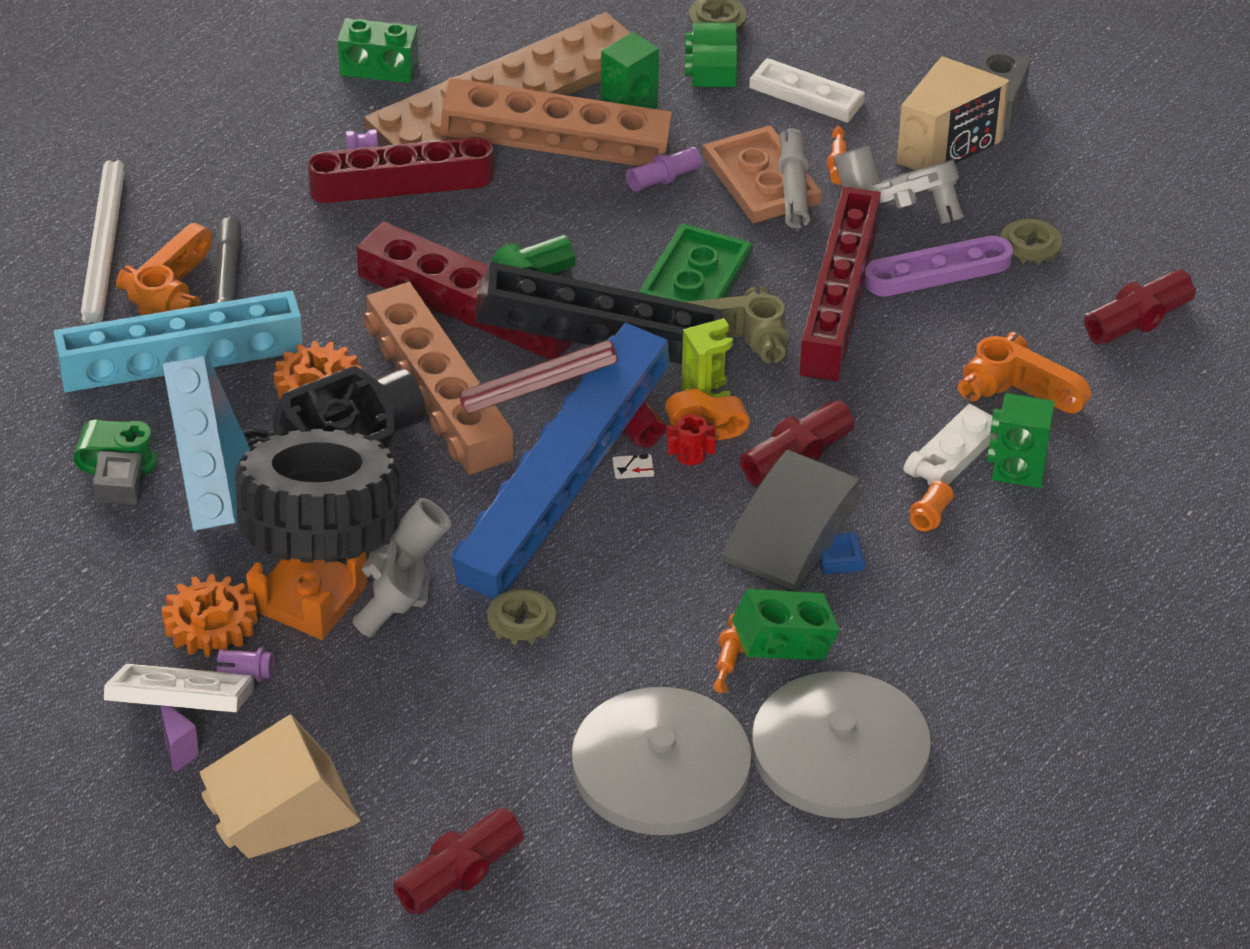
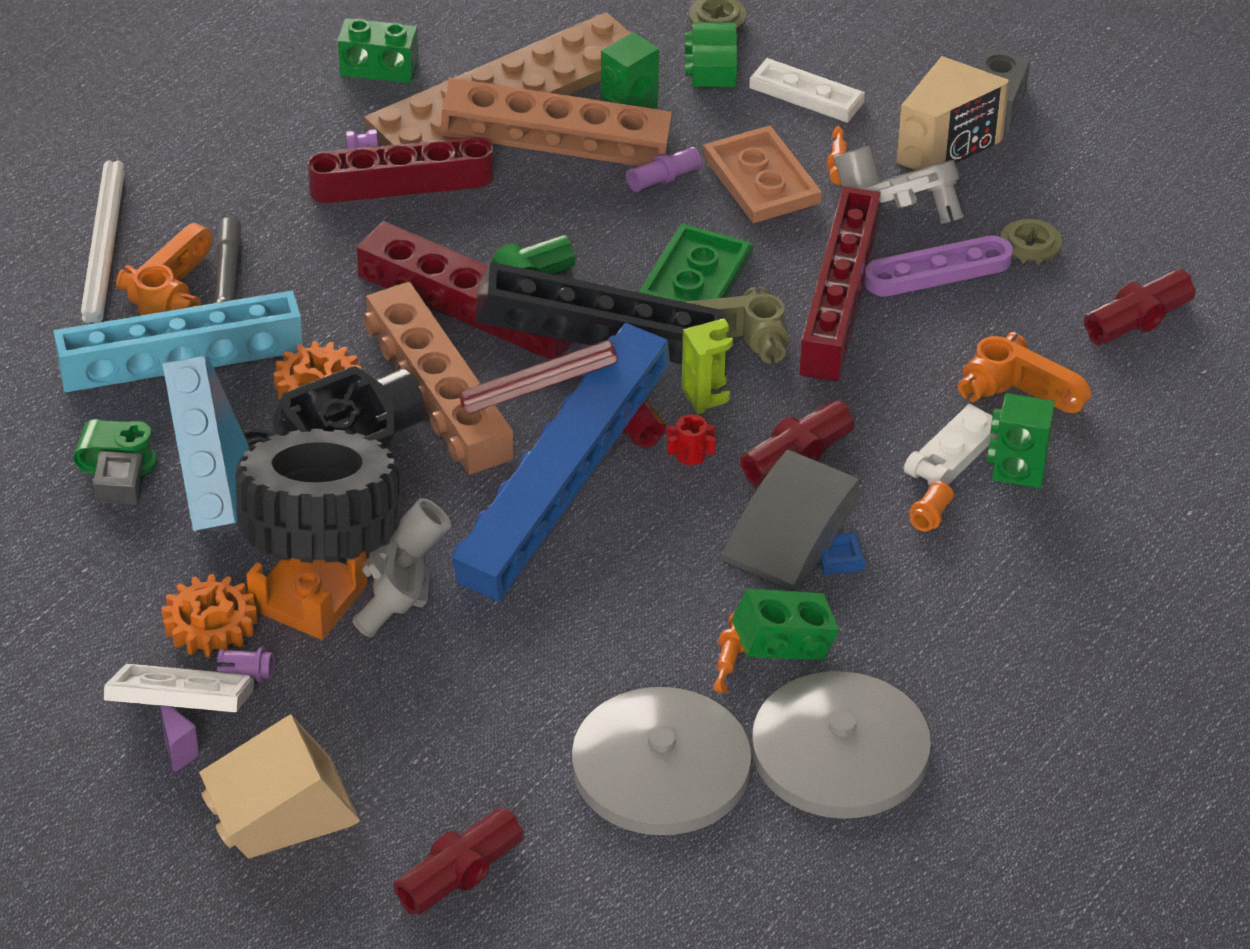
(510, 605): olive gear -> none
(633, 466): white sticker -> none
(724, 412): orange piece -> none
(793, 167): light grey pin -> none

